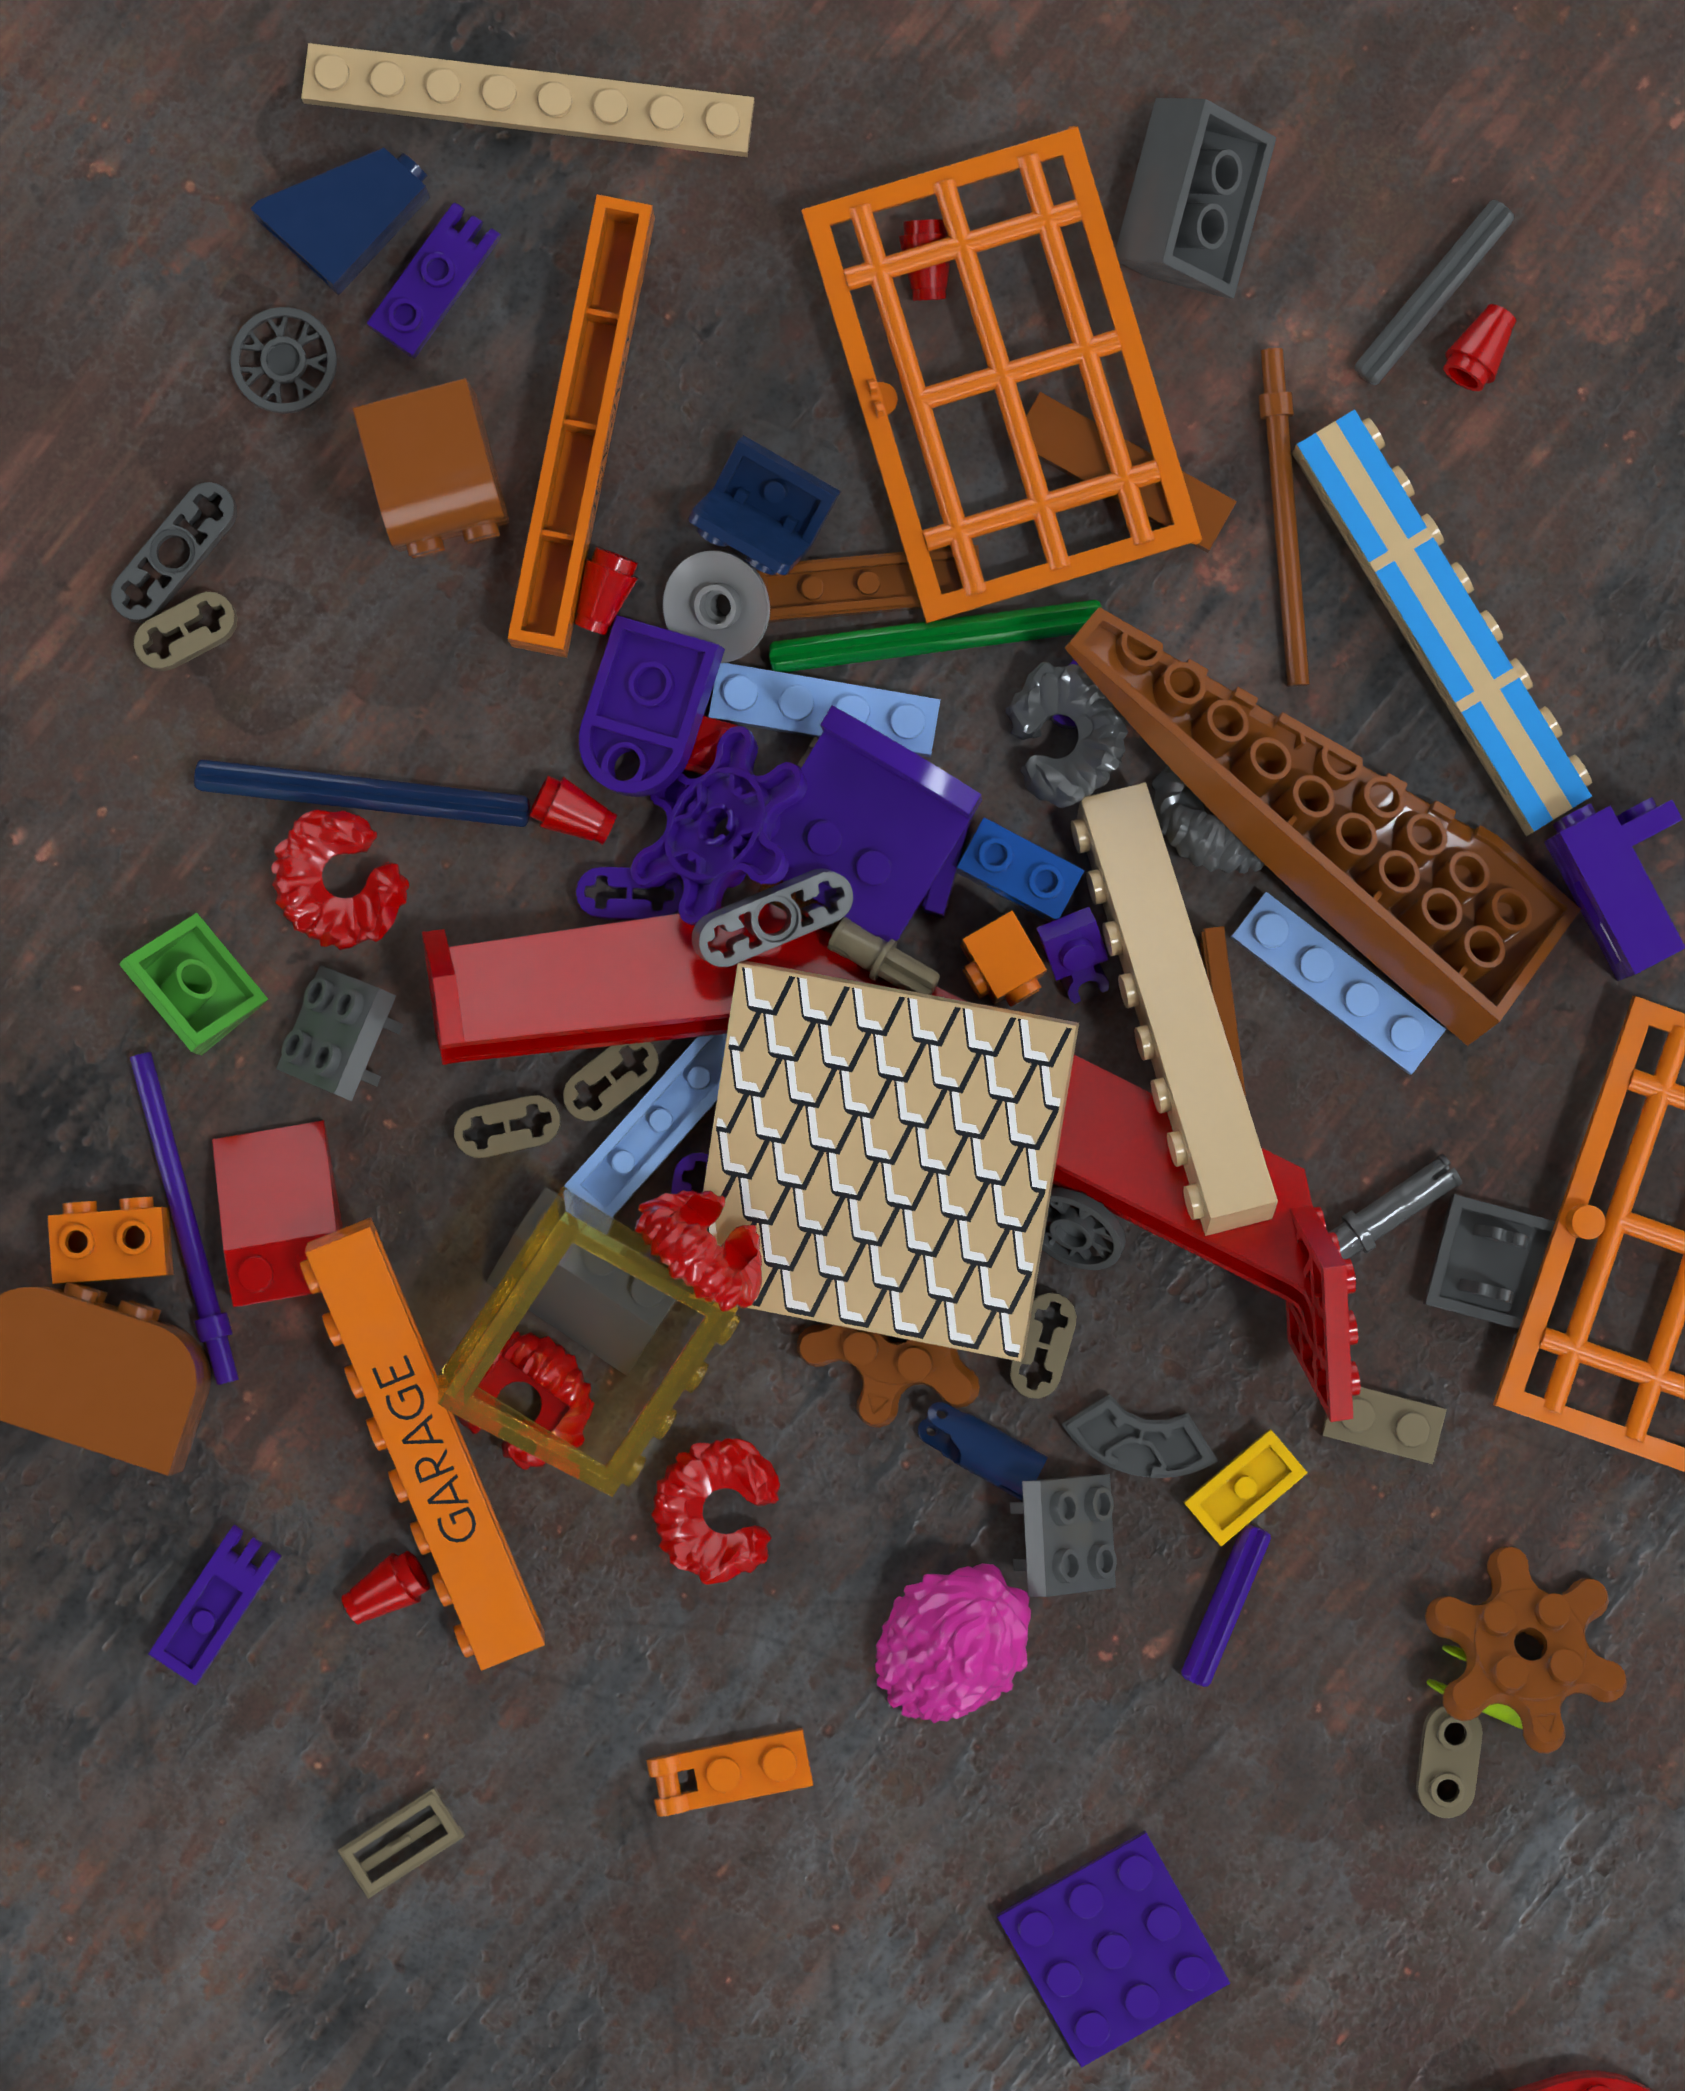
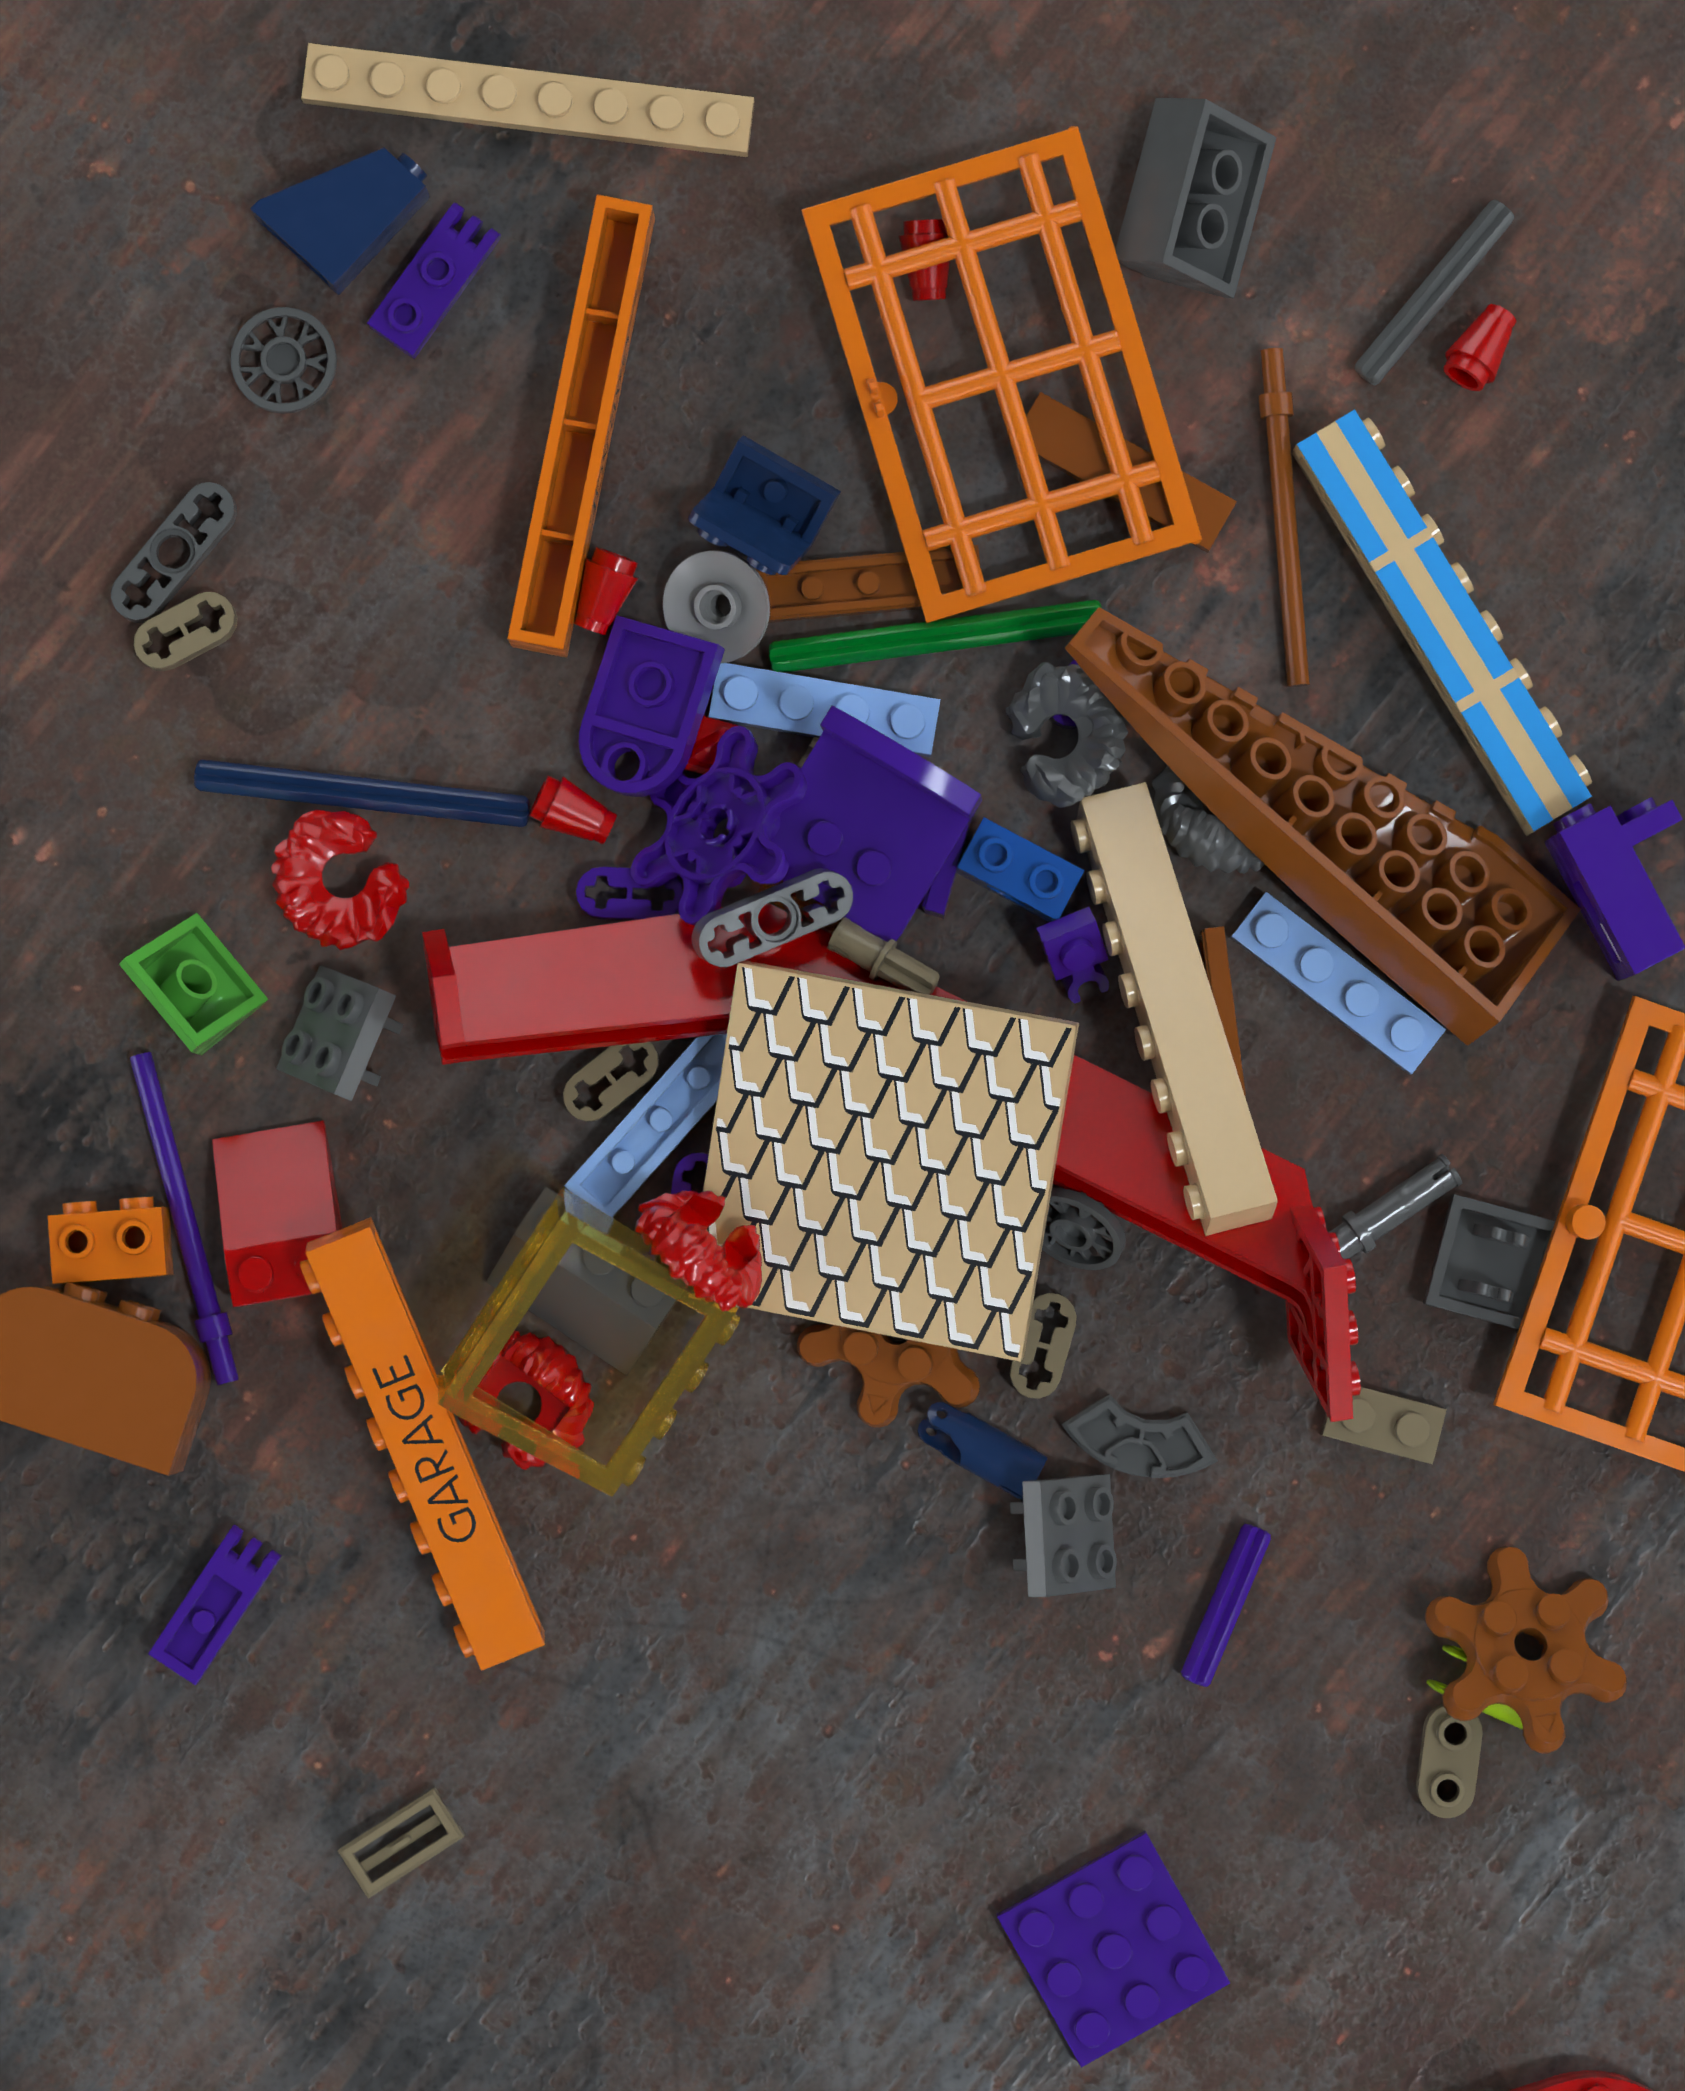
(387, 1588): red cone -> none
(432, 468): dark orange brick -> none
(511, 1140): dark tan beam -> none
(680, 1504): red piece -> none
(732, 1771): orange plate -> none
(953, 1643): dark pink hair -> none
(1002, 961): orange brick -> none
(1245, 1487): yellow plate -> none

